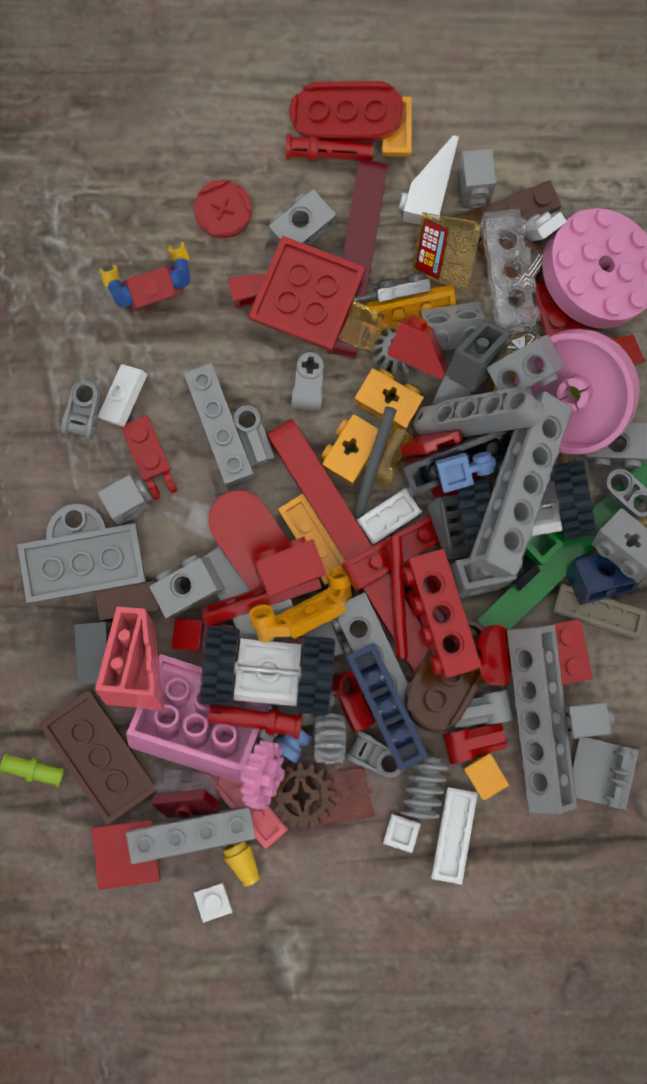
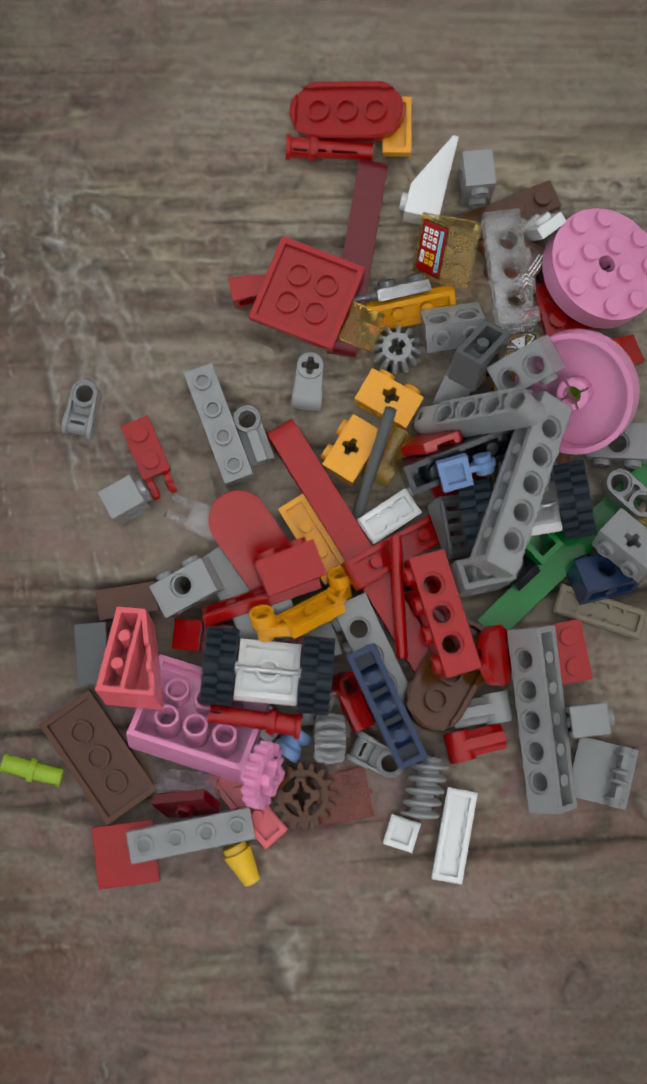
(80, 557): light grey plate -> none
(122, 395): white plate -> none
(150, 286): torso -> none
(213, 902): white plate -> none
(223, 209): red tile -> none
(305, 206): light grey brick -> none
(418, 346): red slope -> none
(485, 776): light orange panel -> none

